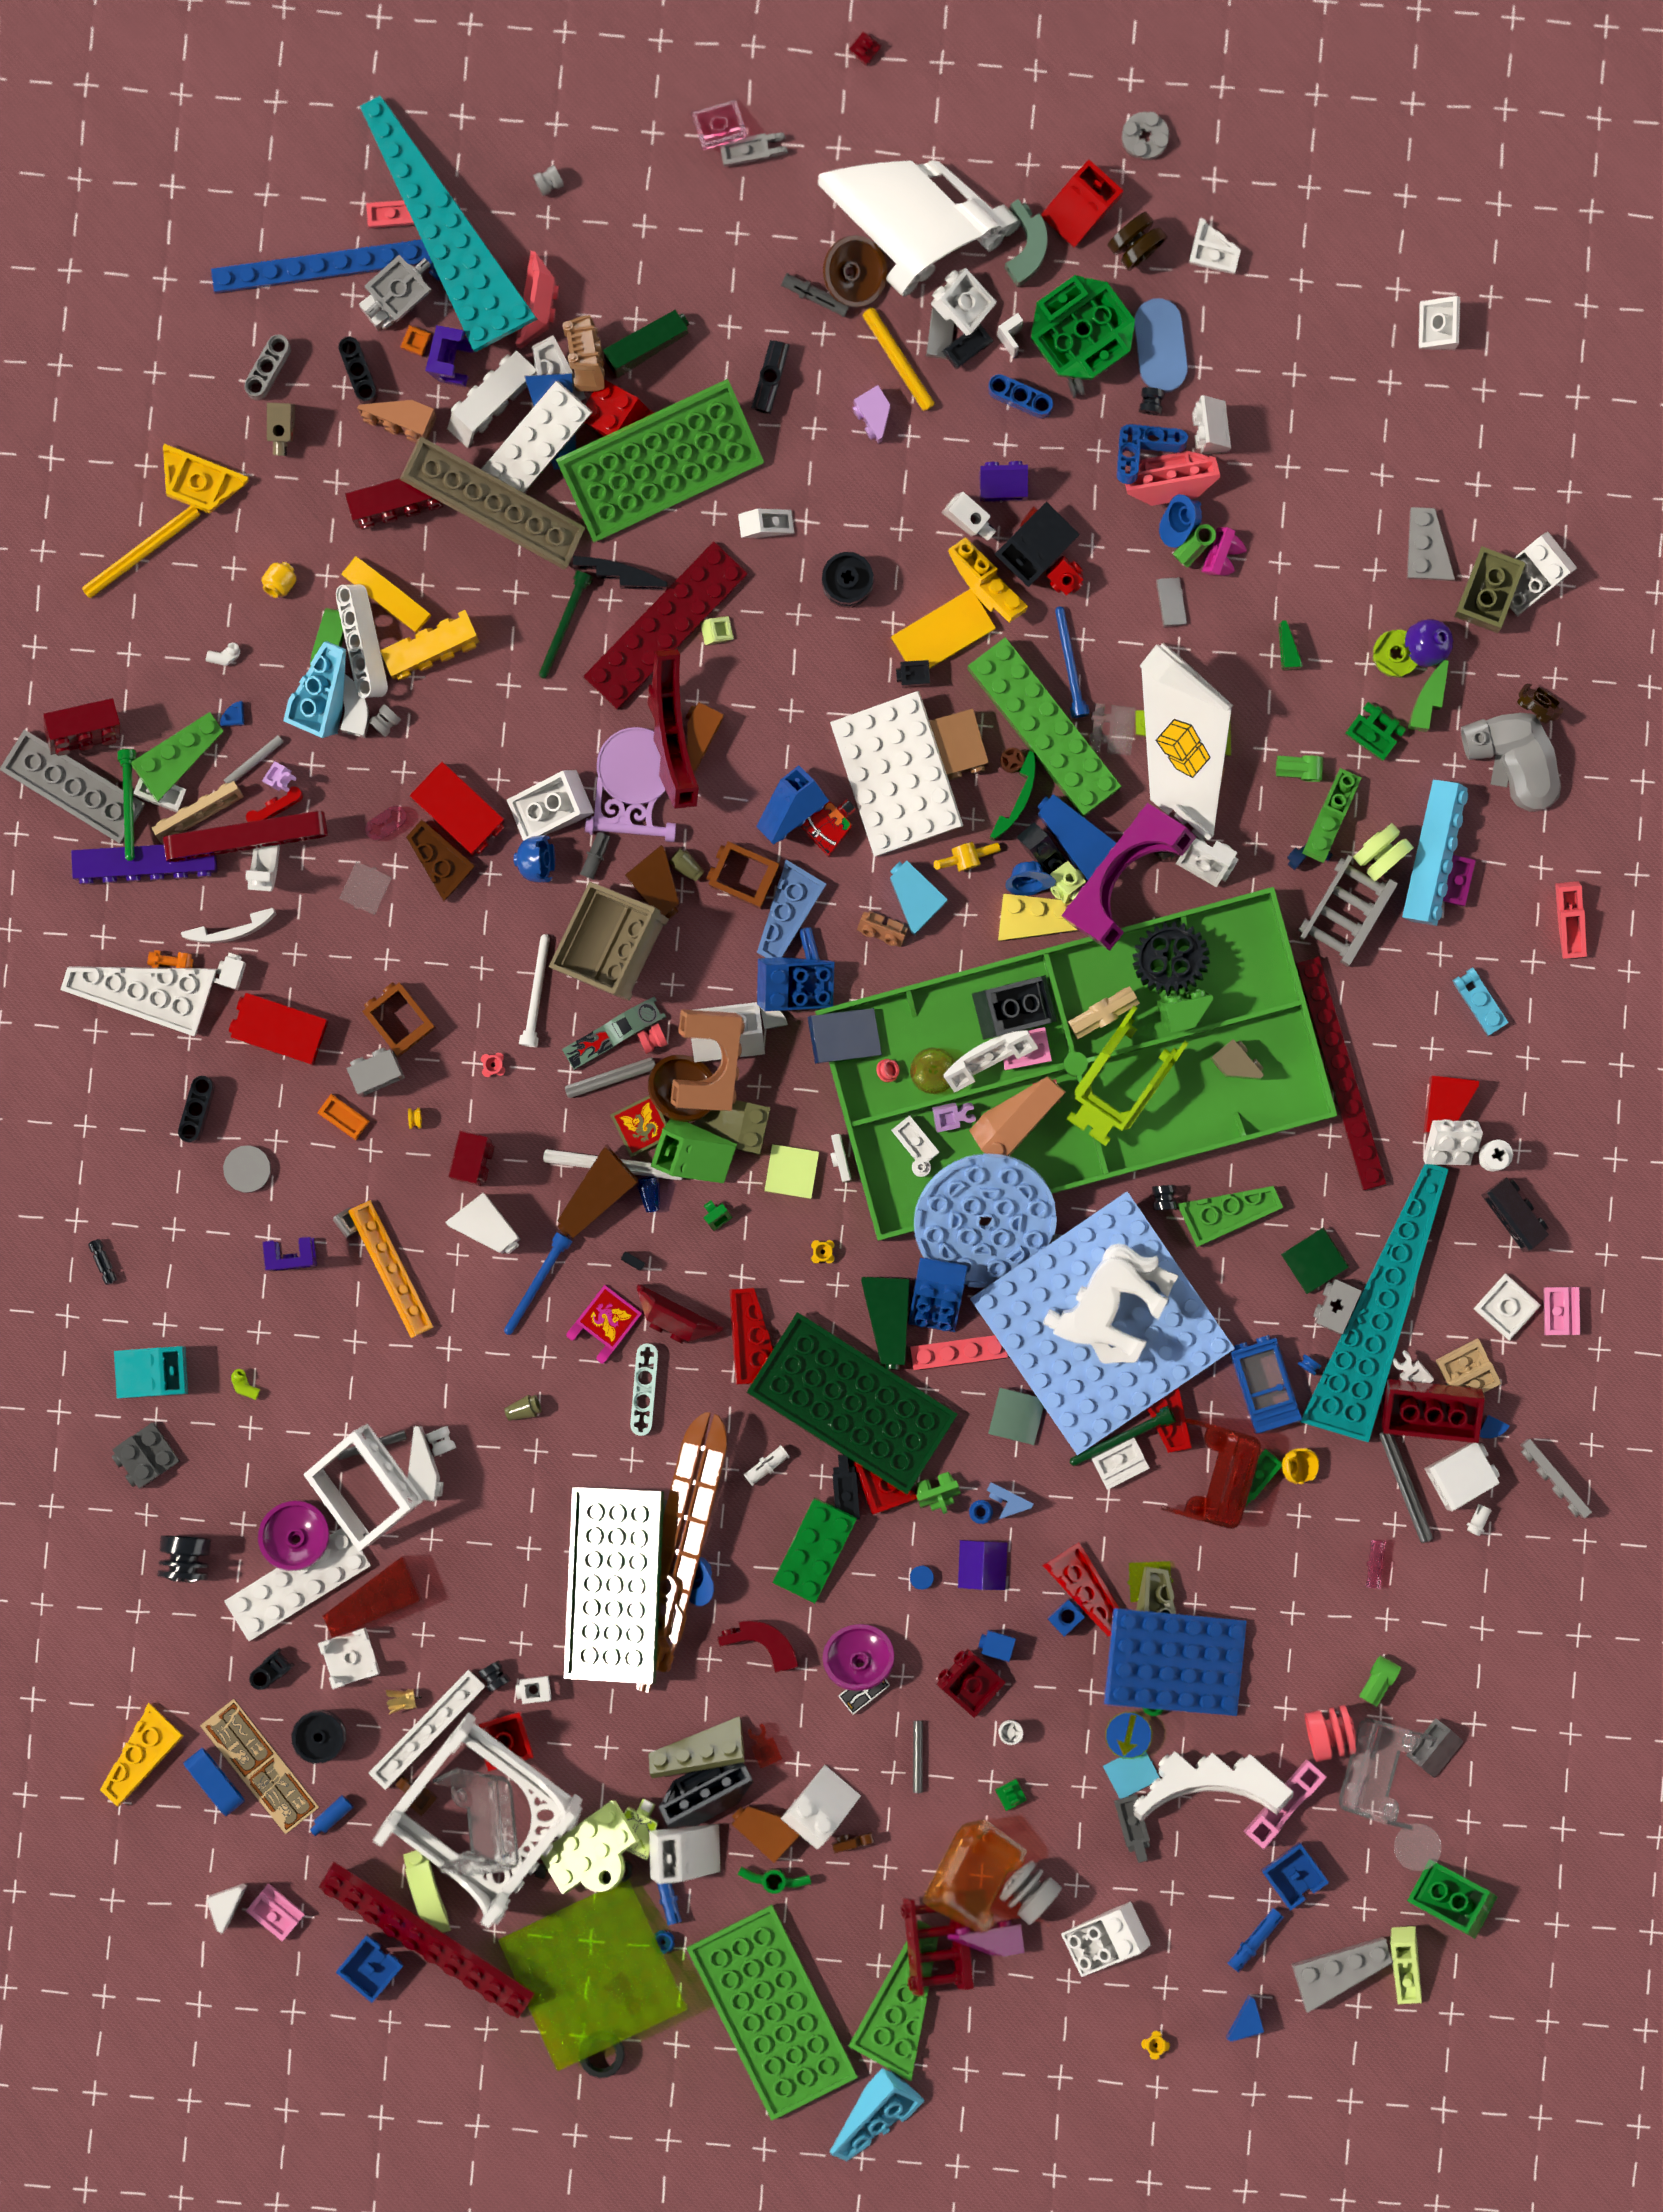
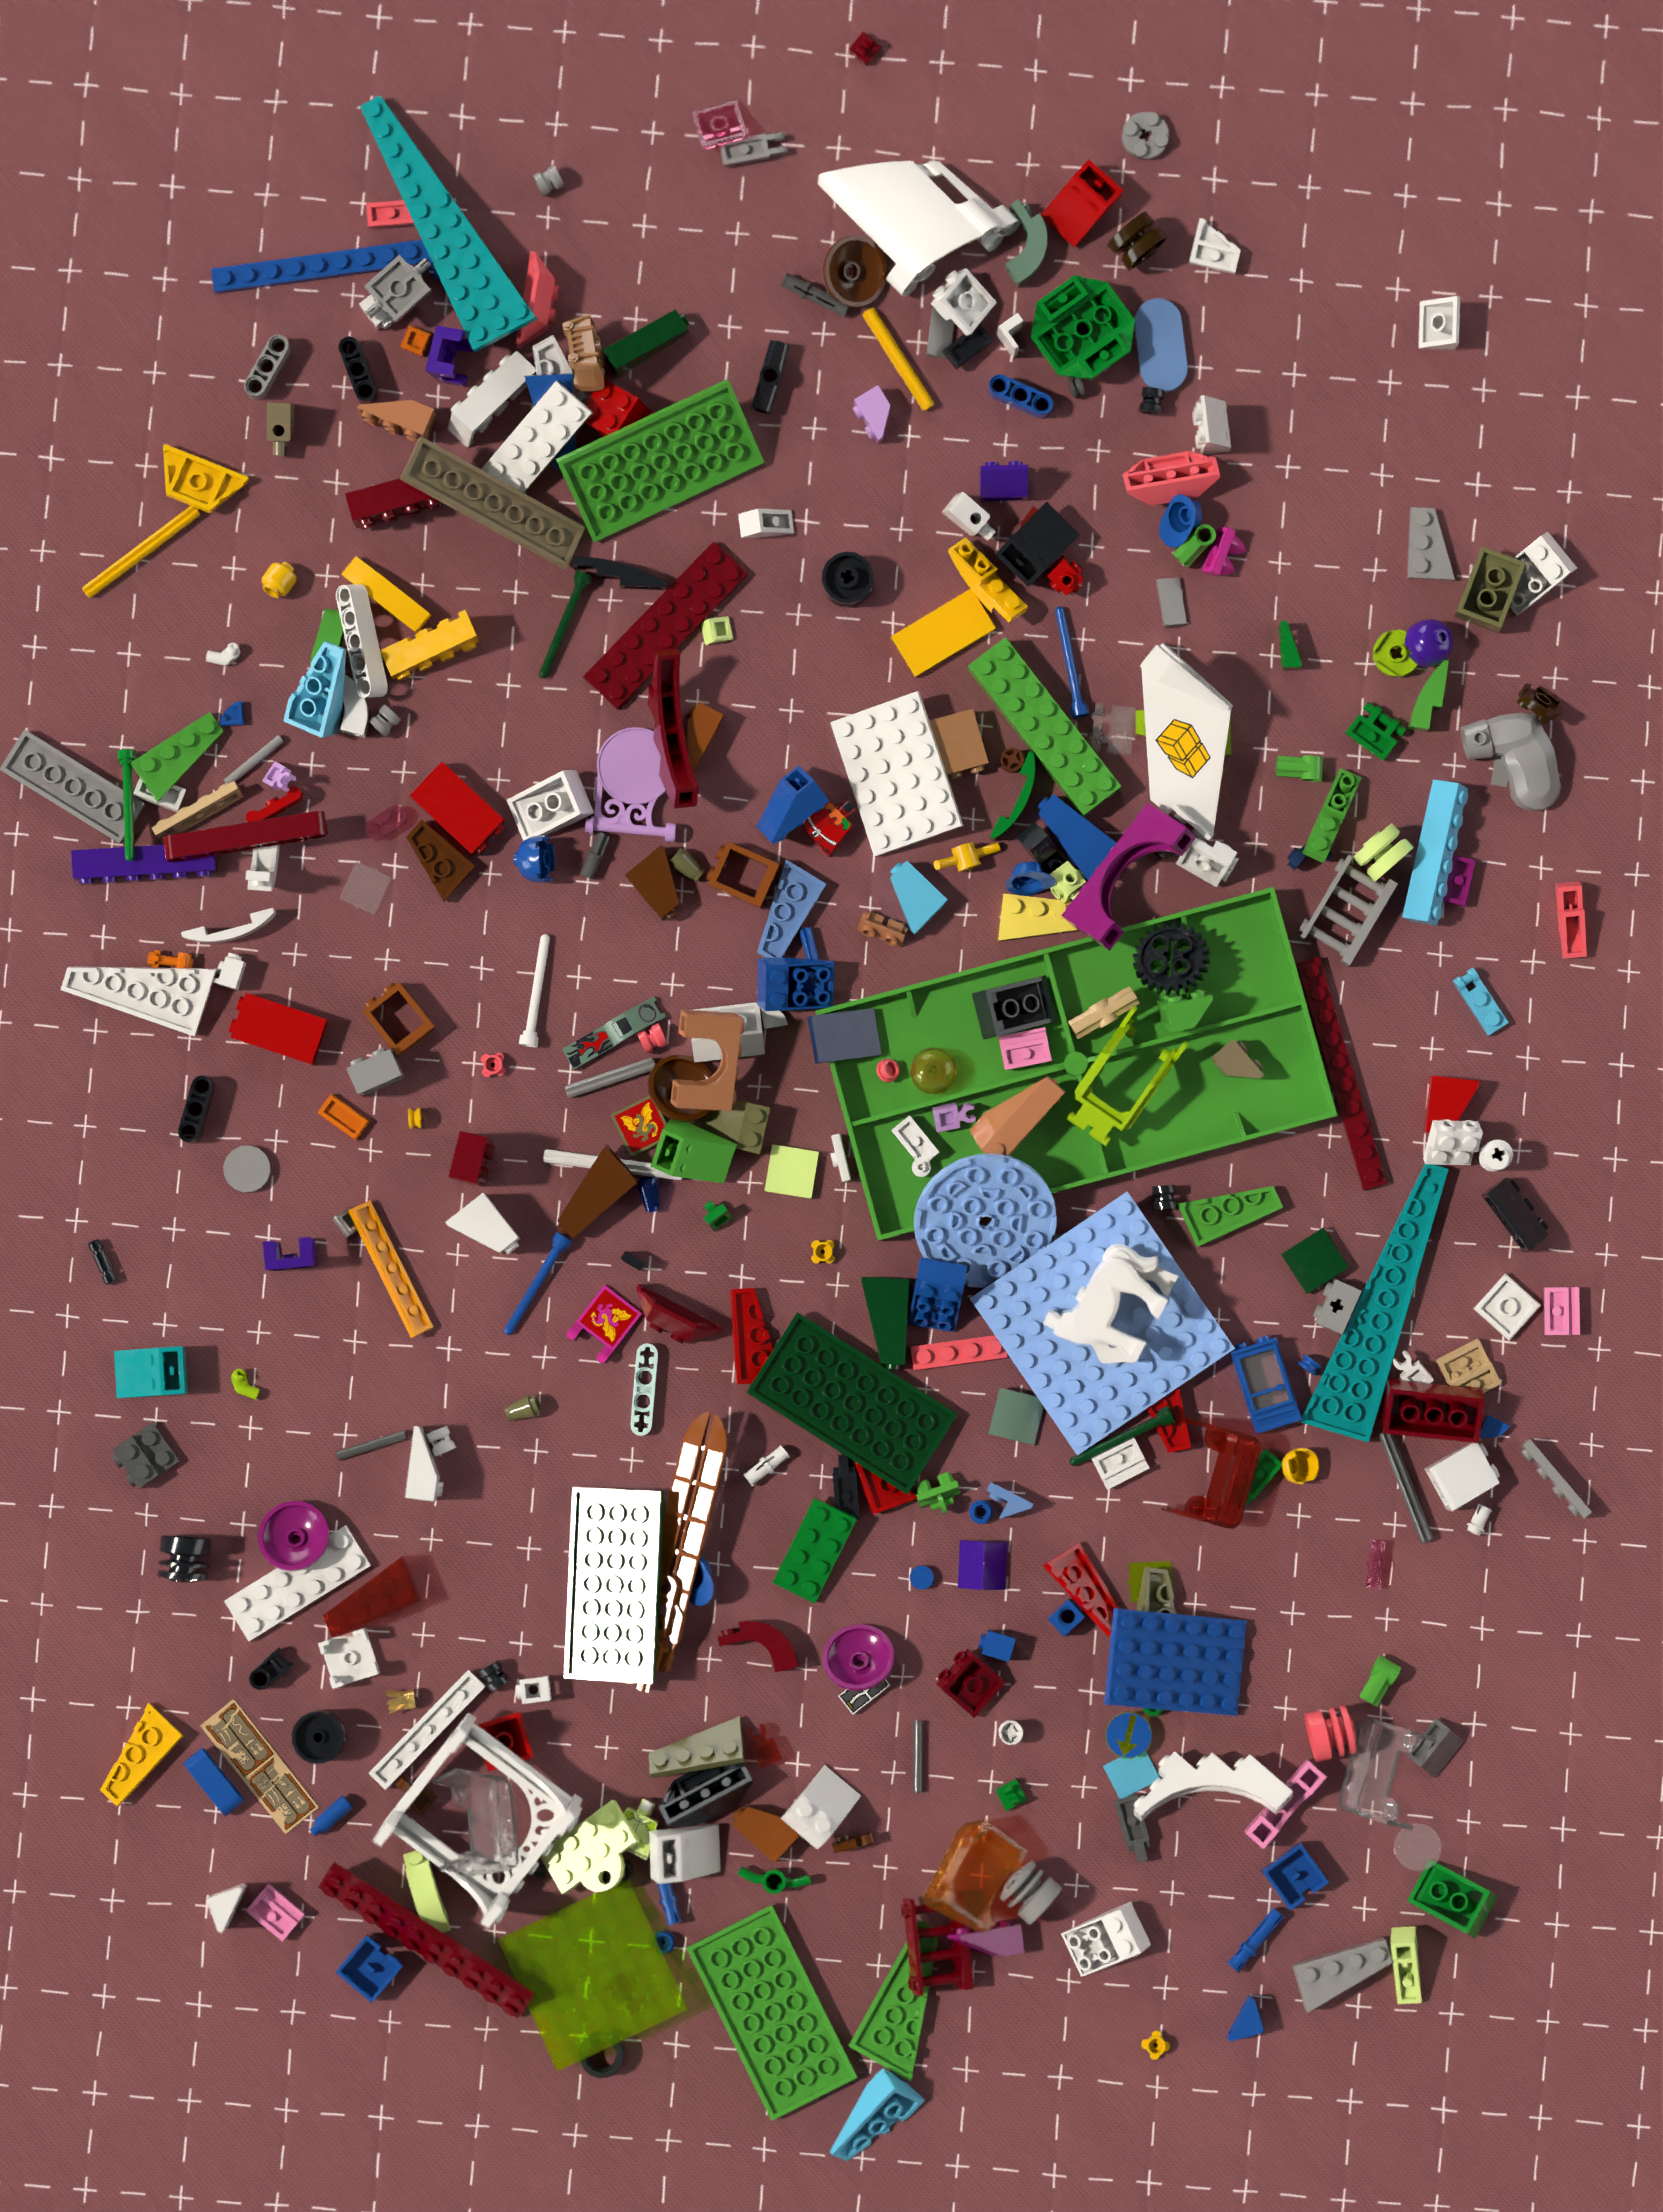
(82, 727): dark red brick -> none
(387, 1472): white window -> none
(608, 940): dark tan container -> none
(913, 673): black bracket -> none
(986, 1055): white slope -> none
(1140, 441): blue beam -> none

